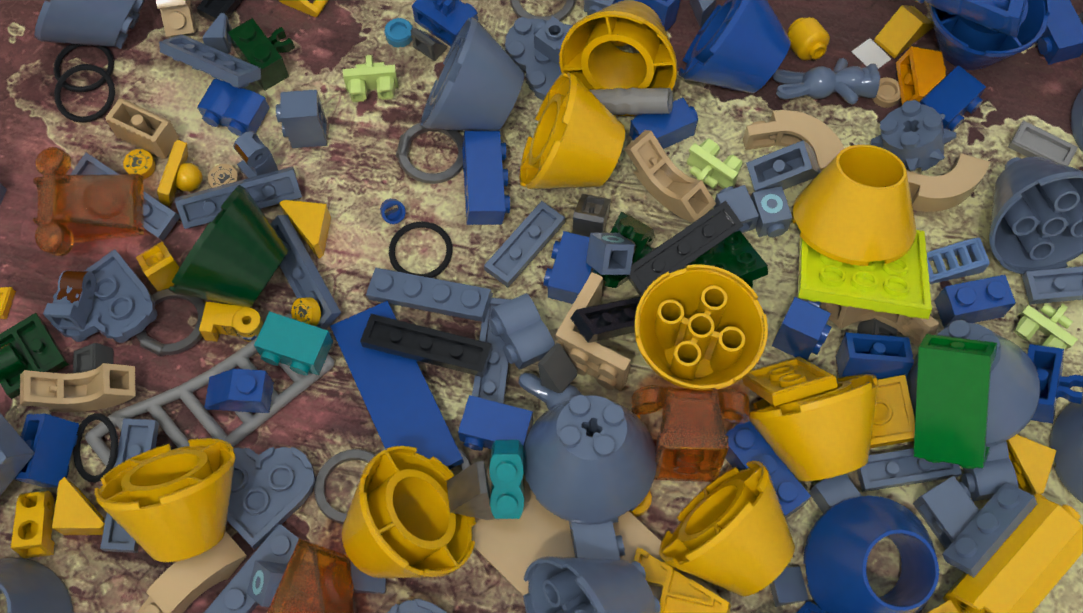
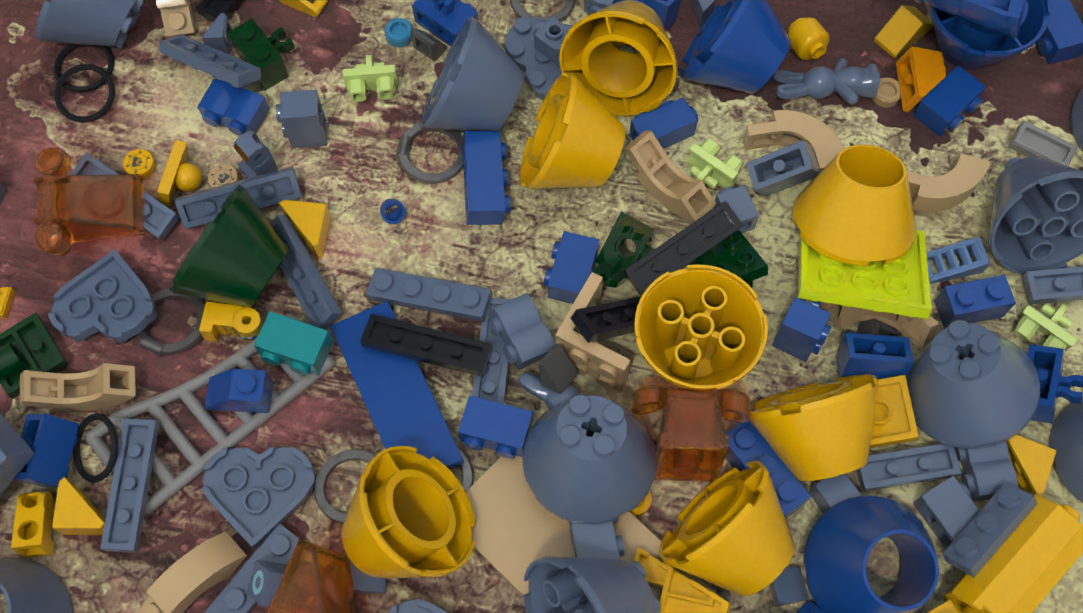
(72, 300): sand blue leg -> none
(91, 357): dark grey slope -> none
(142, 128): tan brick -> none
(158, 266): yellow slope -> none
(172, 498): yellow cone -> none
(306, 311): yellow tile -> none
(423, 224): black tyre -> none
(470, 492): flat silver slope -> none
(507, 479): teal brick -> none
(524, 244): sand blue plate -> none
(590, 215): flat silver slope -> none
(610, 253): sand blue brick -> none
(635, 100): light grey axle -> none
(773, 212): sand blue brick -> none
(789, 381): yellow tile -> none
(871, 53): white sticker -> none
(914, 135): sand blue brick -> none
(953, 400): green panel -> none

